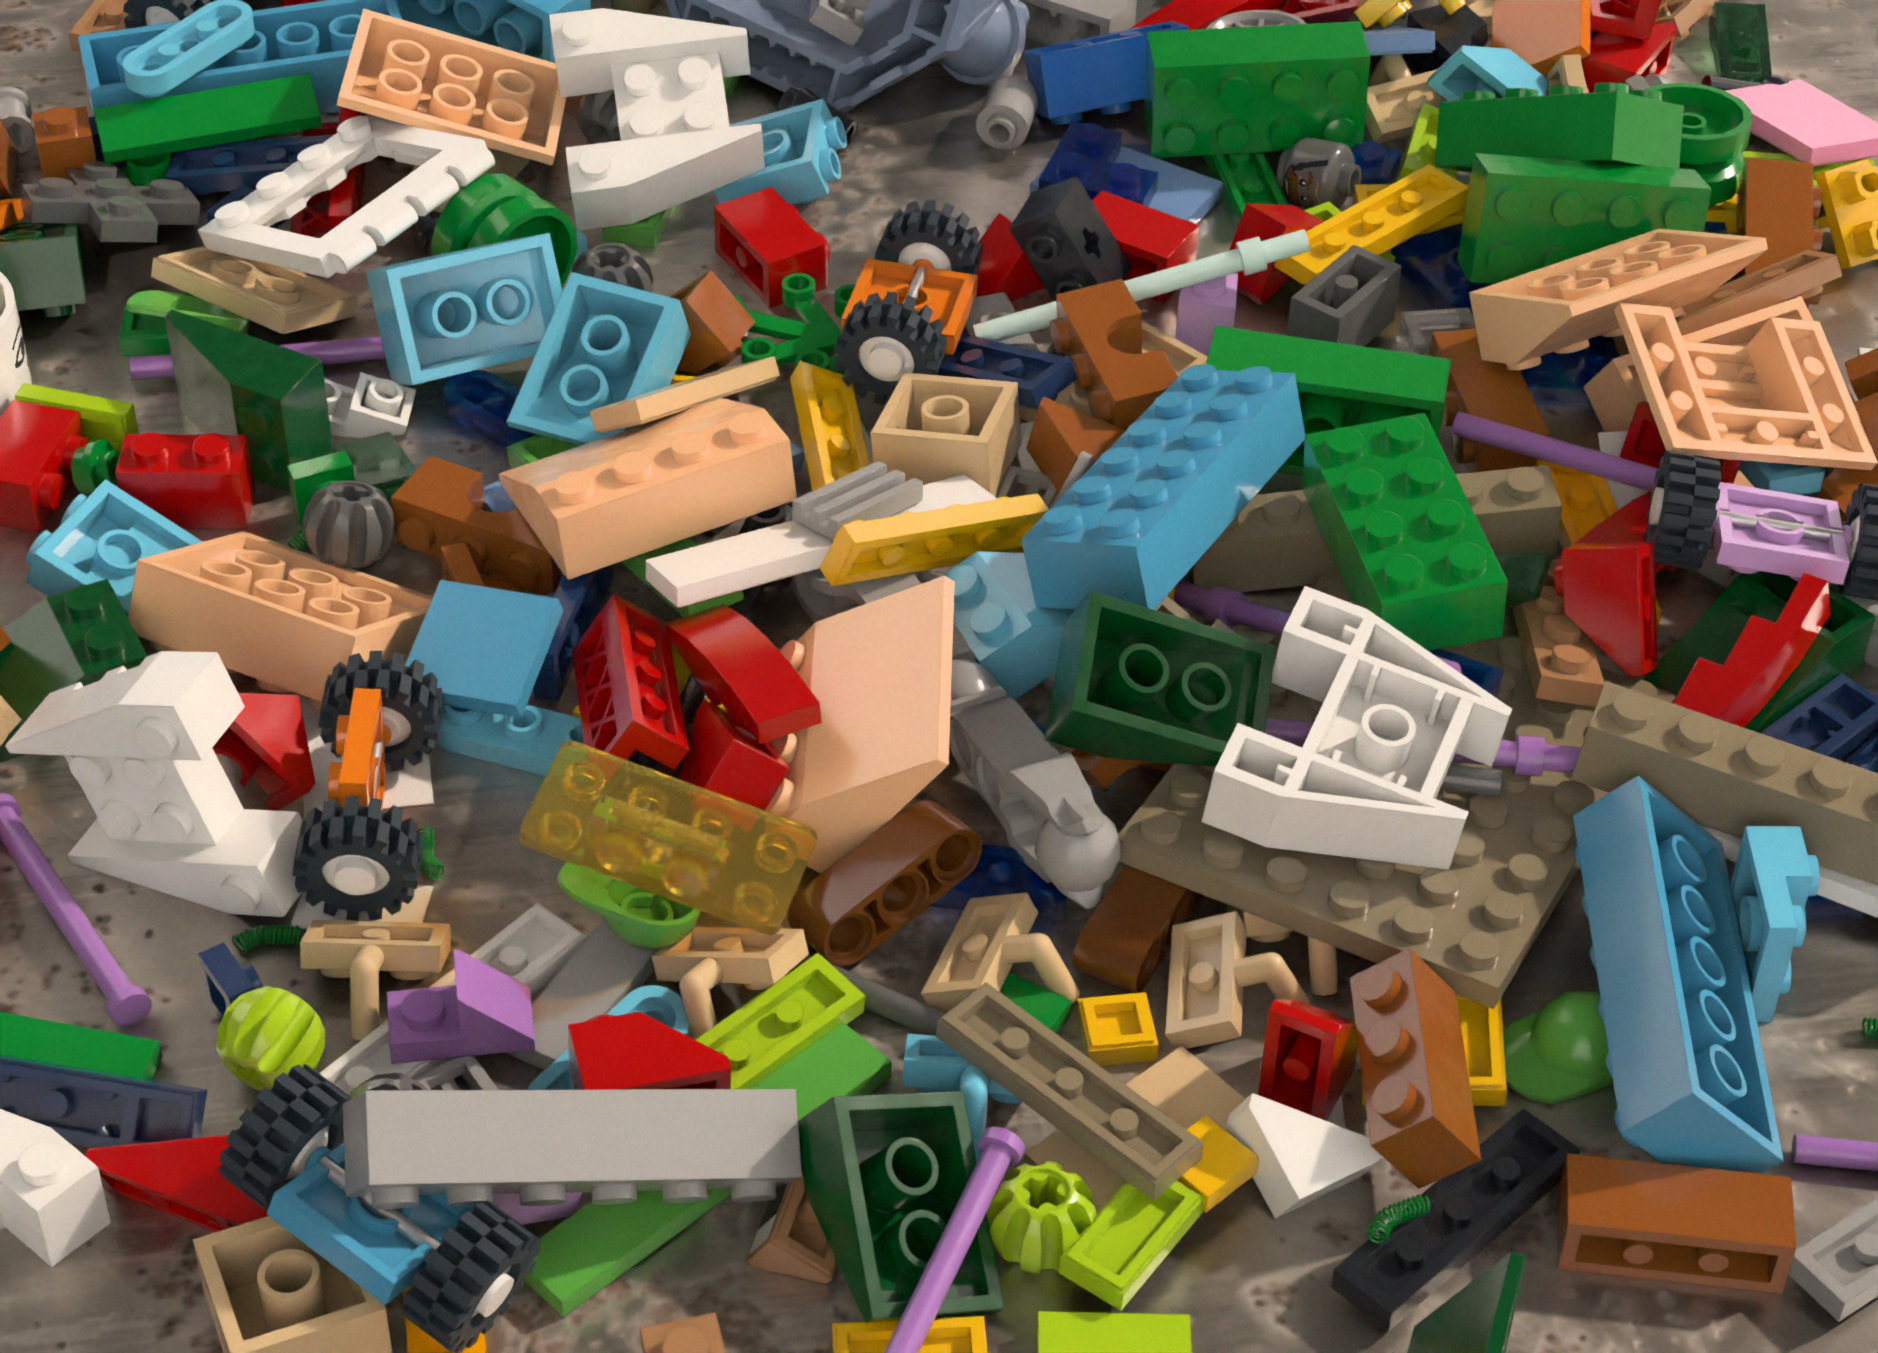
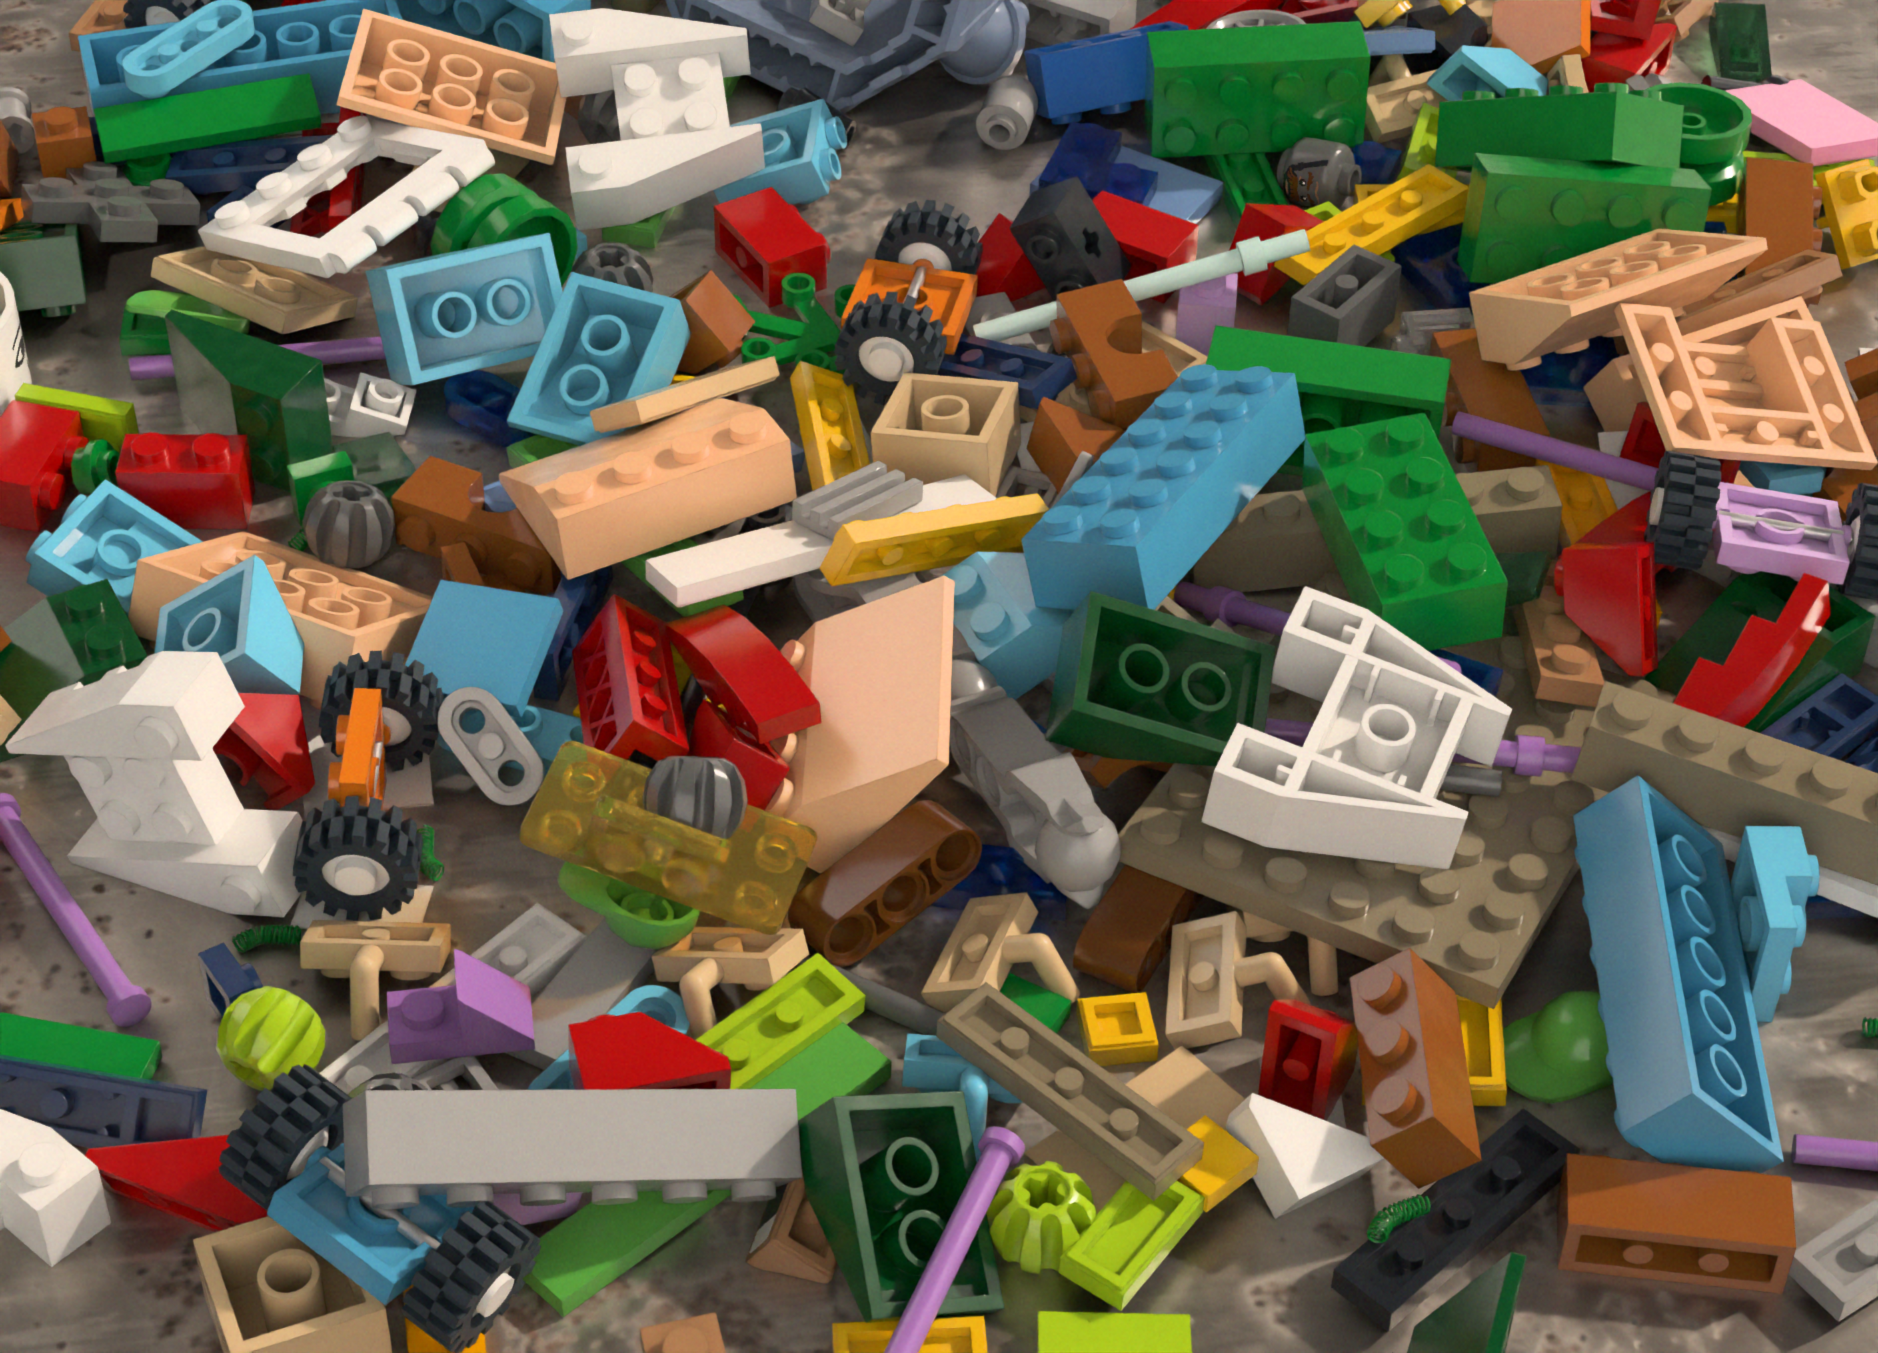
(241, 621): none -> medium azure slope
(492, 747): none -> light grey plate
(698, 793): none -> dark grey piece

